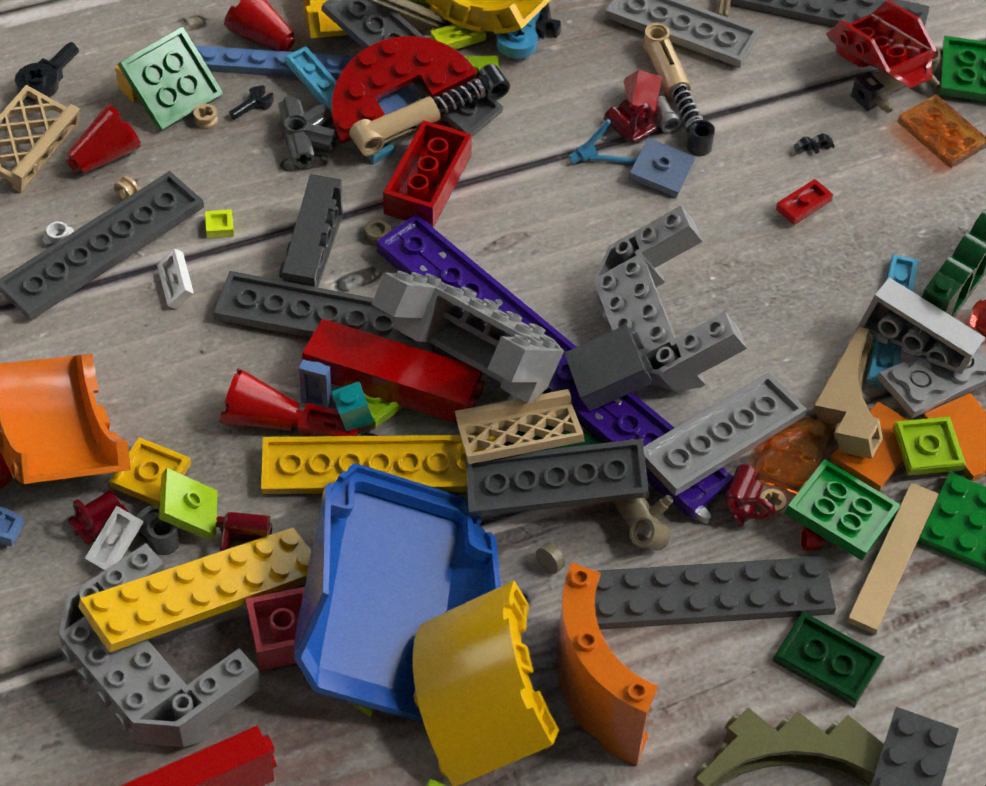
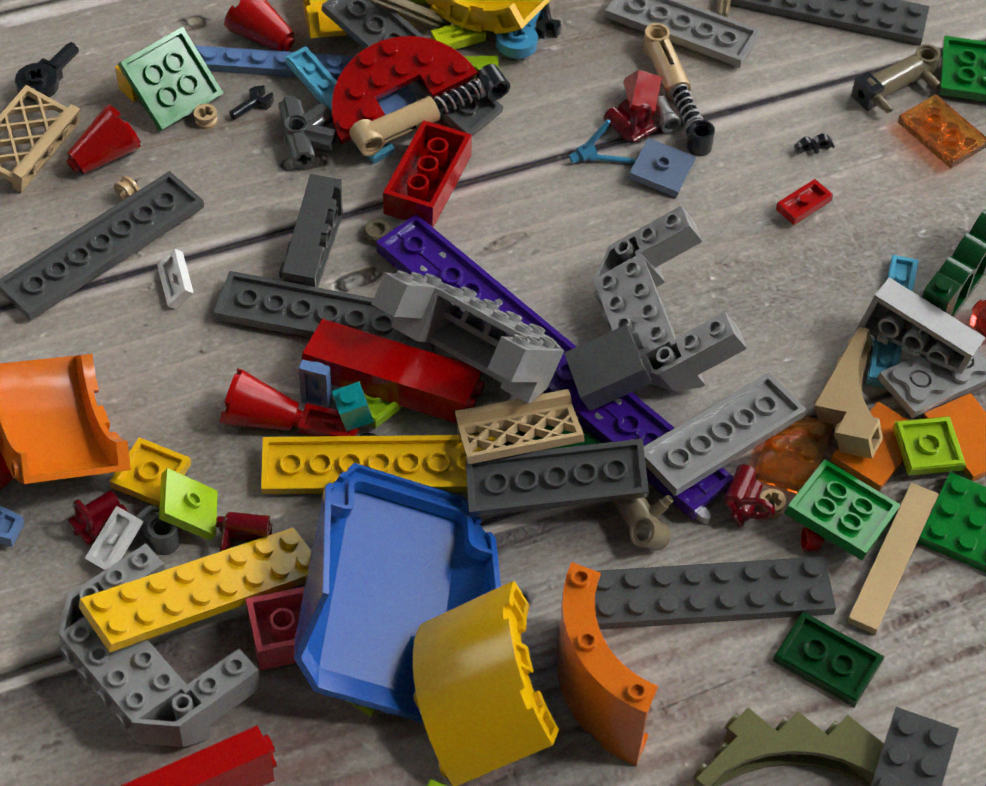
(56, 231): white plate -> none
(219, 223): neon yellow tile -> none
(550, 558): dark tan tile -> none
(889, 41): red slope -> none

